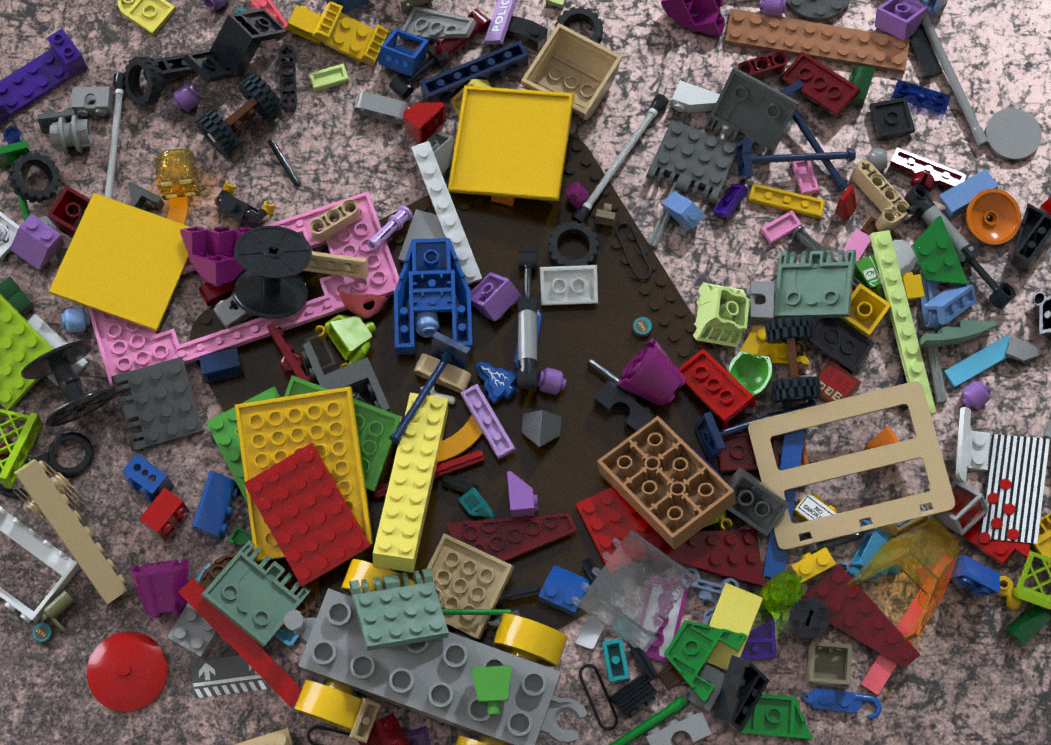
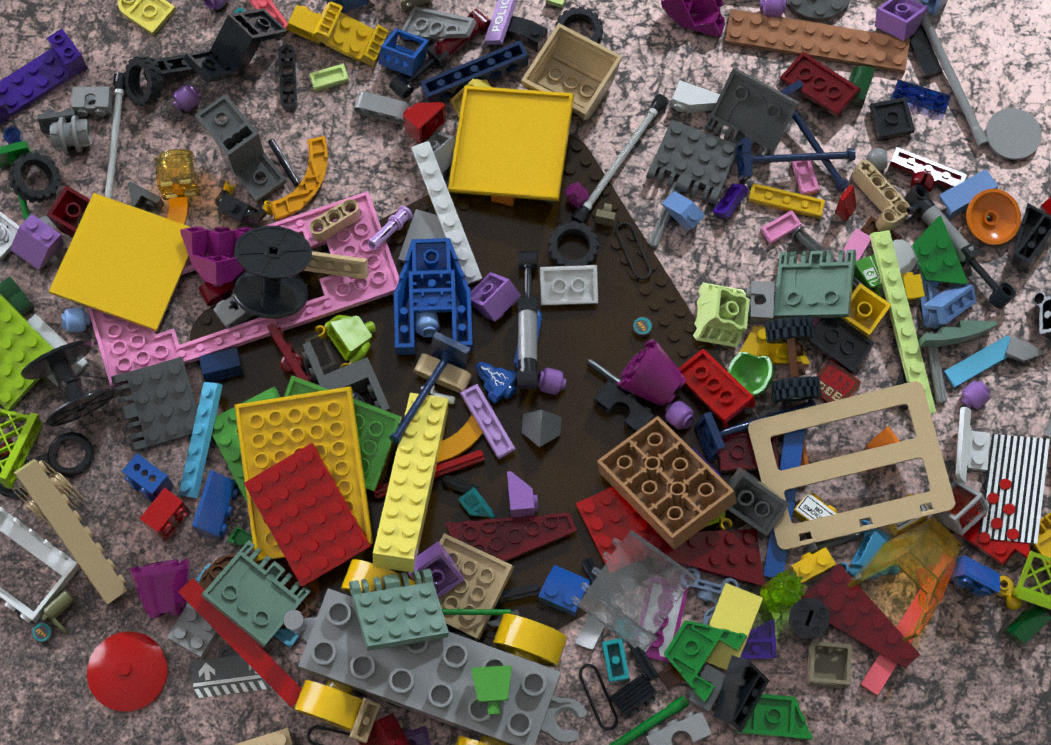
(200, 440): none -> medium azure plate
(222, 133): black plate -> none
(241, 148): none -> dark grey bracket
(309, 185): none -> light orange tile
(355, 303): coral piece -> none
(442, 567): none -> medium lavender slope
(679, 415): none -> medium lavender head
(768, 62): dark red beam -> none
(840, 701): blue plate -> none

